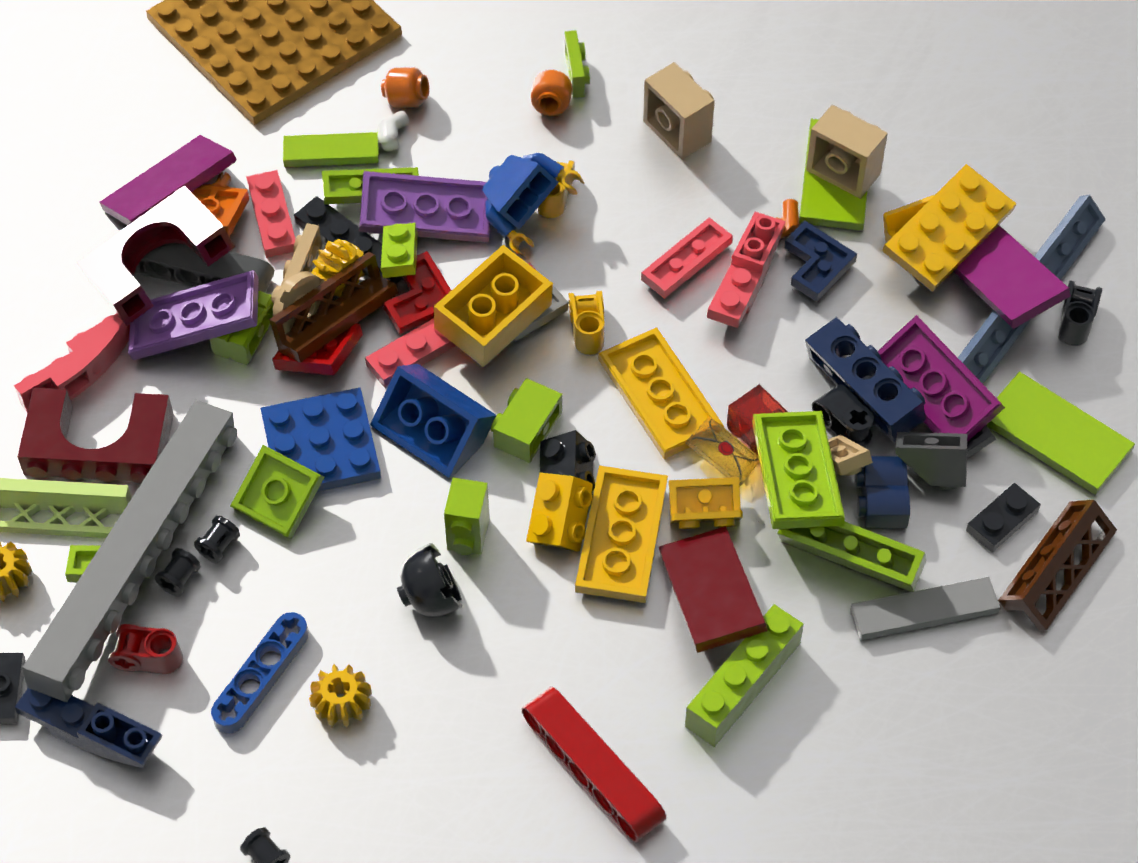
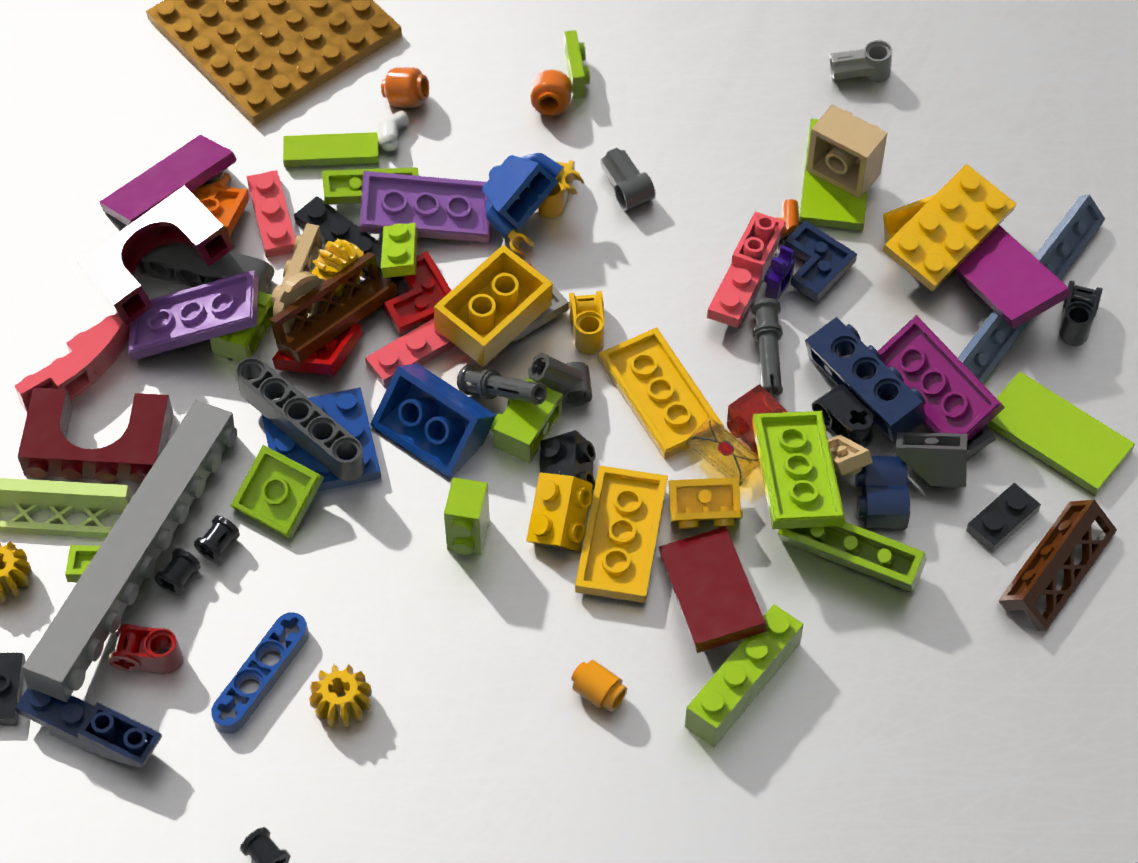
(306, 431): none -> dark grey beam
(428, 584): black cylinder -> none
(490, 384): none -> dark grey pin
(569, 378): none -> dark grey piece
(594, 764): red beam -> none
(598, 685): none -> light orange brick
(629, 184): none -> dark grey piece
(678, 110): tan brick -> none
(686, 257): coral plate -> none
(767, 334): none -> dark grey pin
(779, 273): none -> dark purple plate
(871, 62): none -> light grey piece
(924, 608): light grey tile -> none

